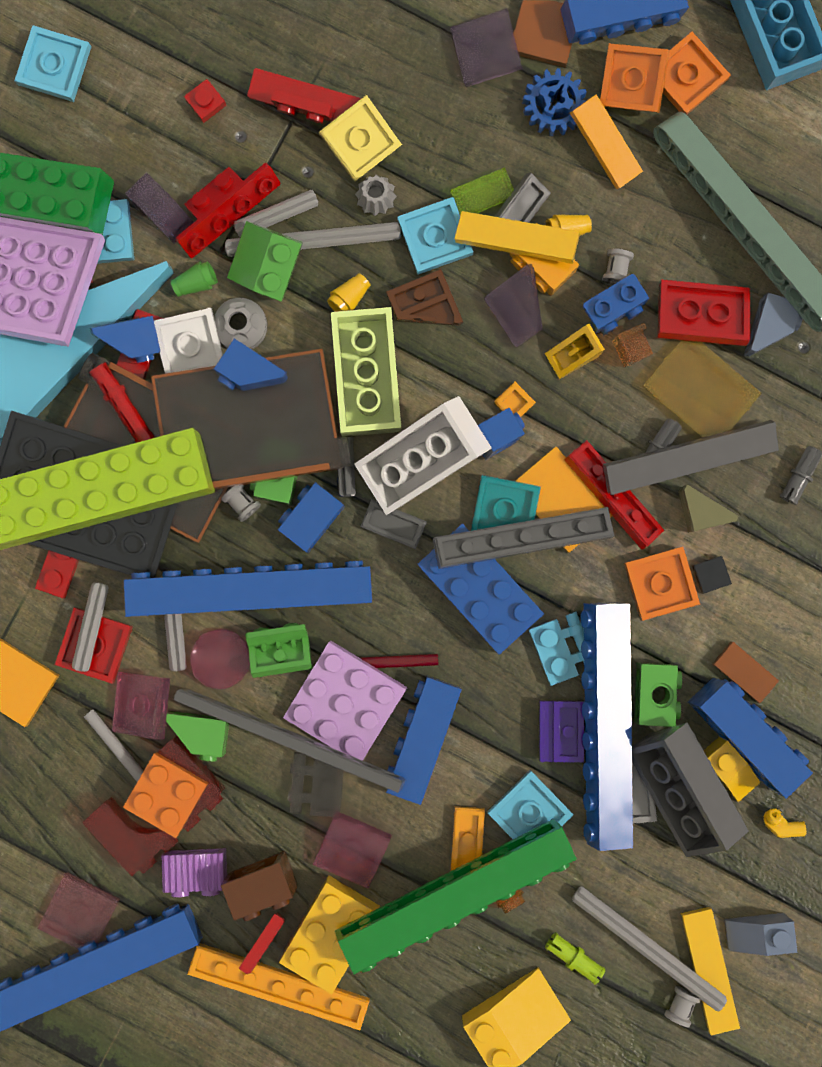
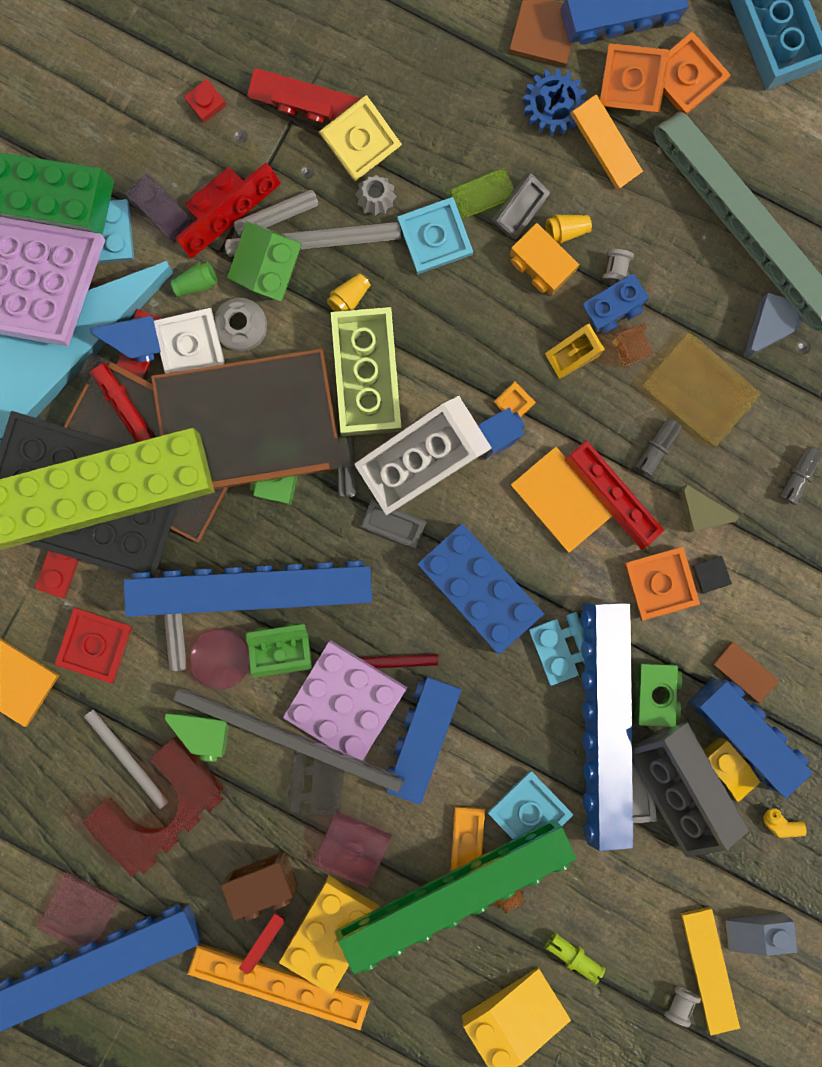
(53, 63): medium azure plate -> none
(90, 626): light grey axle -> none
(141, 705): clear pink tile -> none
(165, 795): orange plate -> none
(194, 871): medium lavender brick -> none
(240, 502): light grey bush -> none
(247, 369): blue slope -> none
(310, 517): blue brick -> none
(425, 301): reddish brown wing -> none
(486, 47): plate -> none
(504, 502): teal tile -> none
(517, 237): yellow tile -> none
(517, 306): wing -> none
(522, 537): dark grey tile -> none
(561, 731): dark purple plate -> none
(649, 949): light grey axle -> none
(690, 457): dark grey tile -> none
(704, 312): red plate -> none

